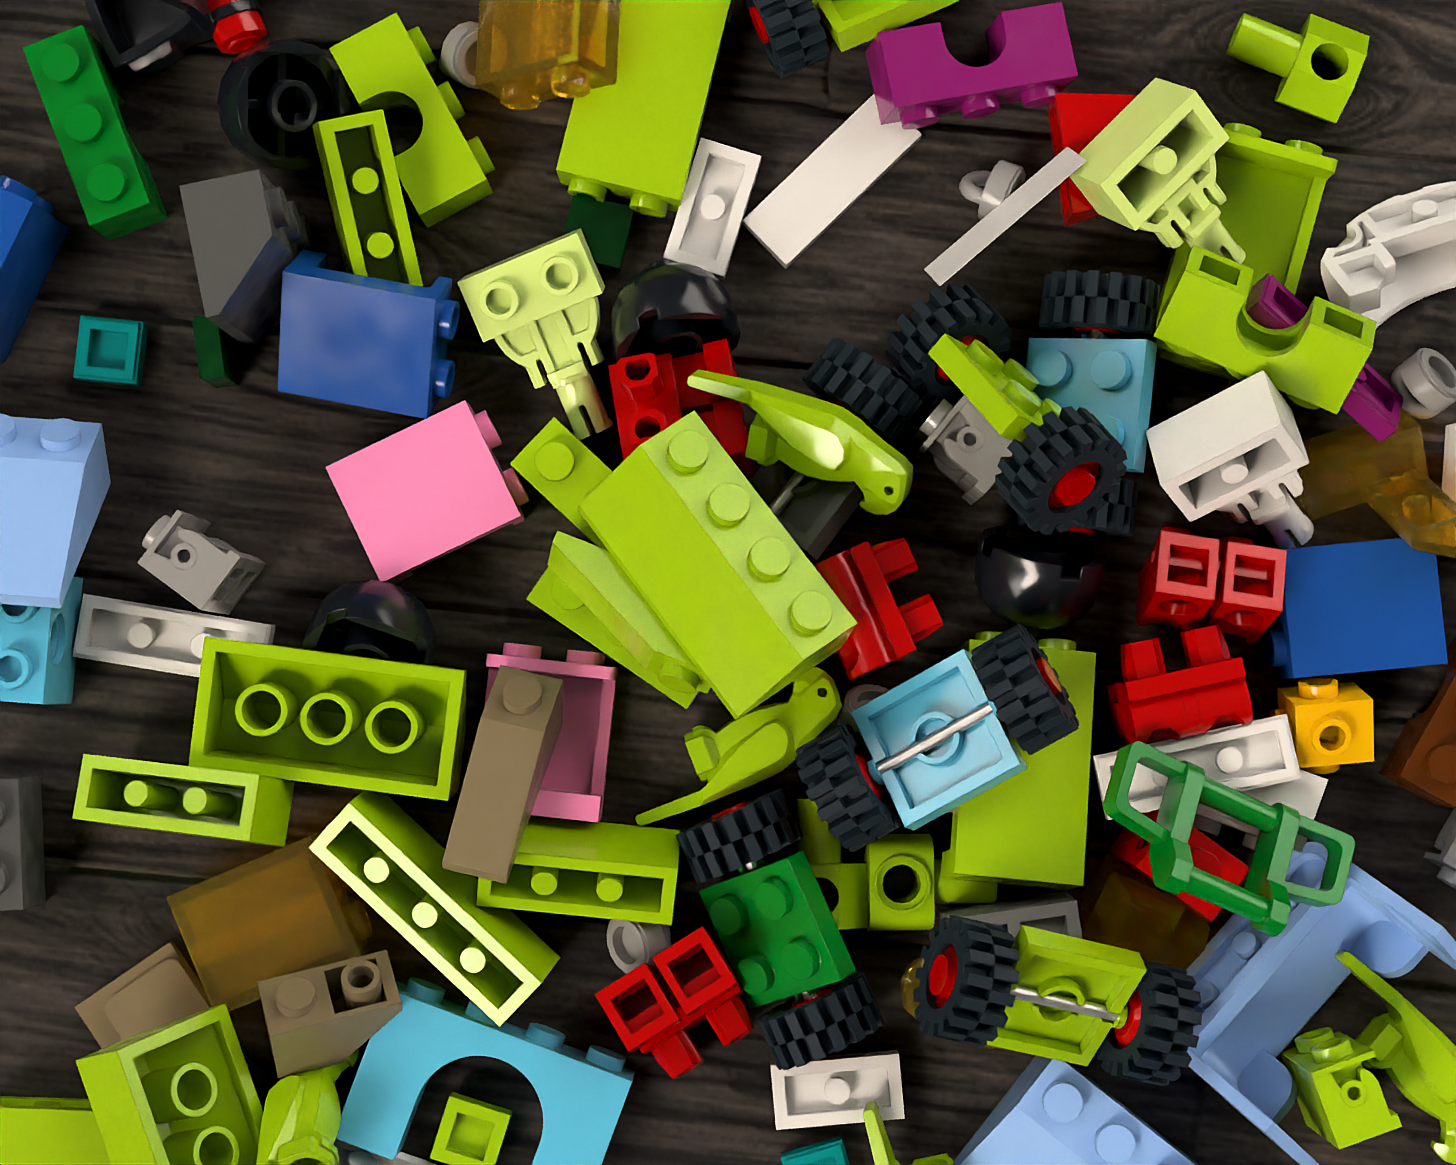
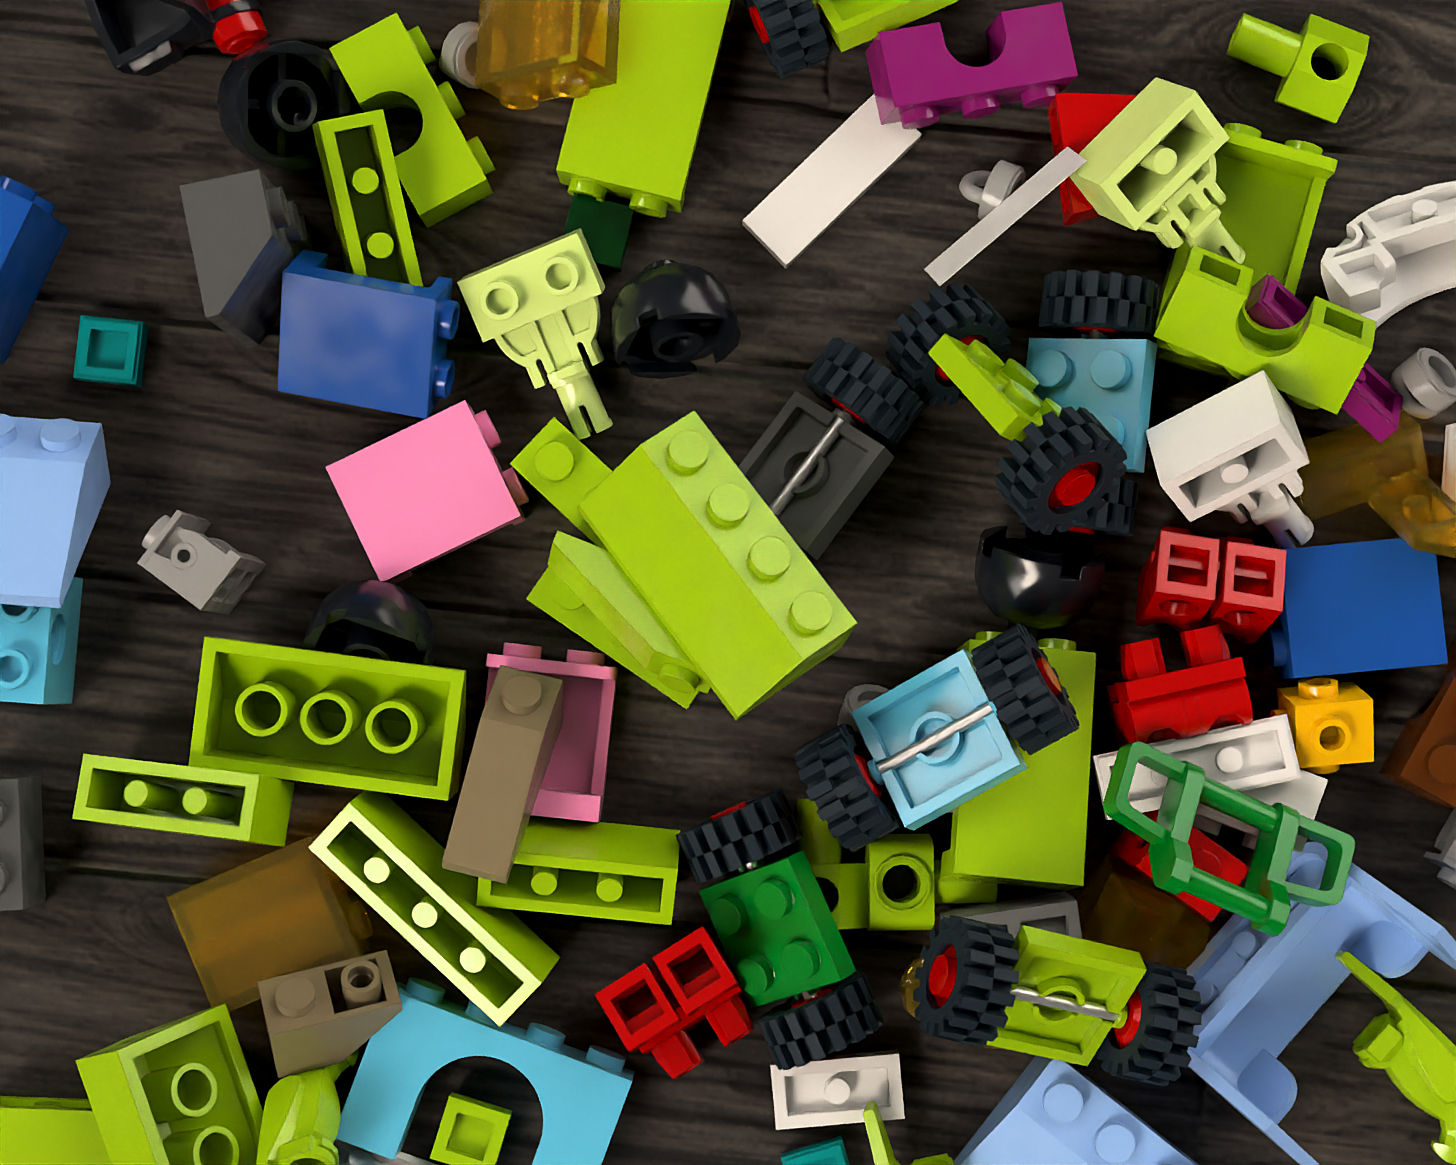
(89, 128): green arch -> none
(144, 998): dark tan piece -> none
(154, 634): white tile -> none
(214, 353): dark green tile -> none
(636, 942): light grey tile -> none
(654, 394): red hips -> none
(713, 207): white plate -> none
(756, 743): lime animal -> none
(816, 439): lime animal -> none
(882, 629): red hips -> none
(963, 446): light grey hinge -> none
(1335, 1090): lime hinge -> none

